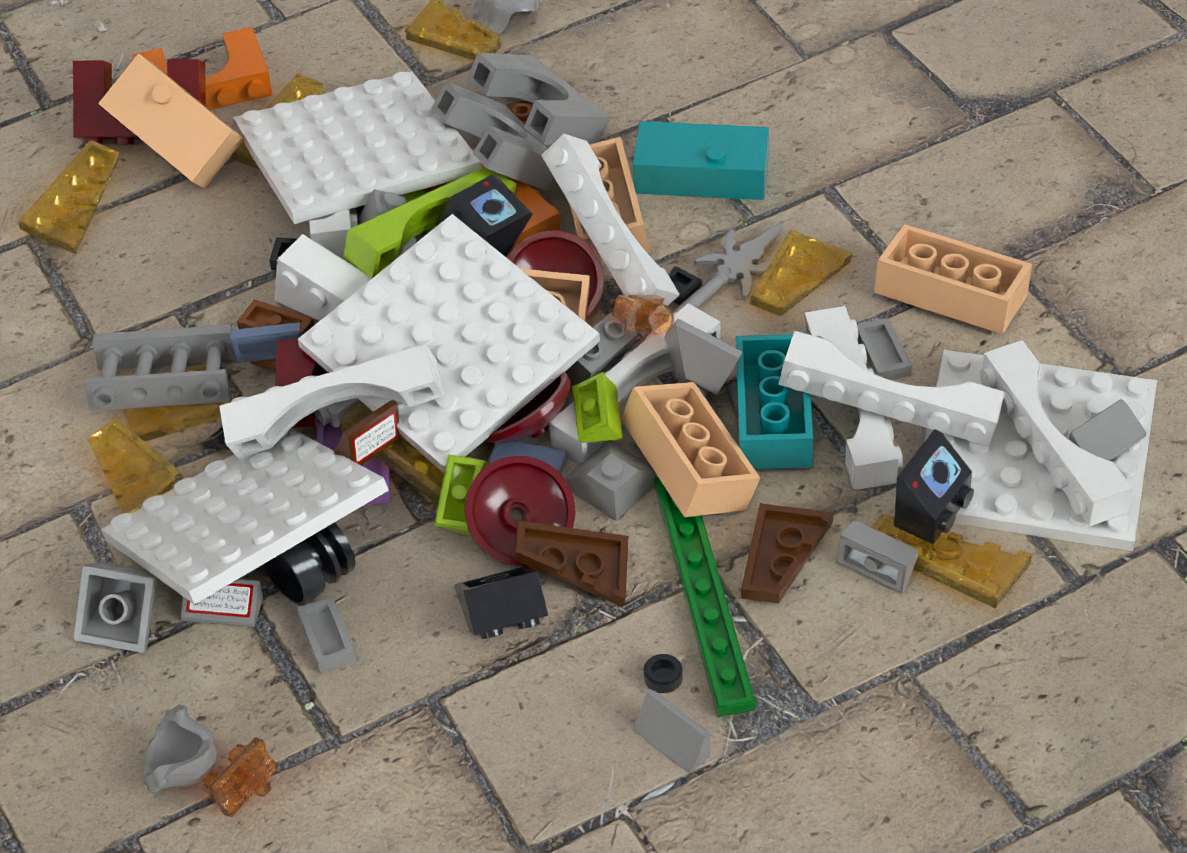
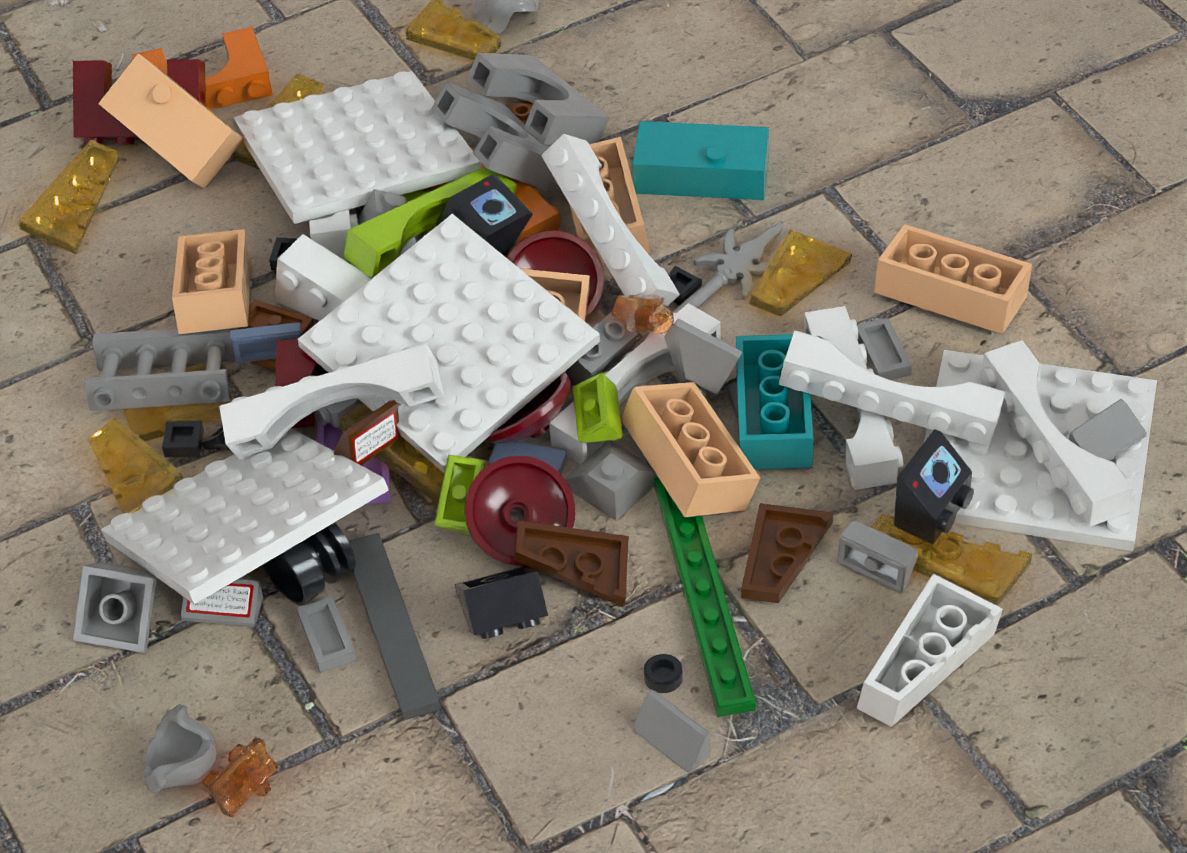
(183, 439): none -> black plate
(212, 281): none -> light nougat brick
(393, 629): none -> dark grey tile
(928, 646): none -> white wedge

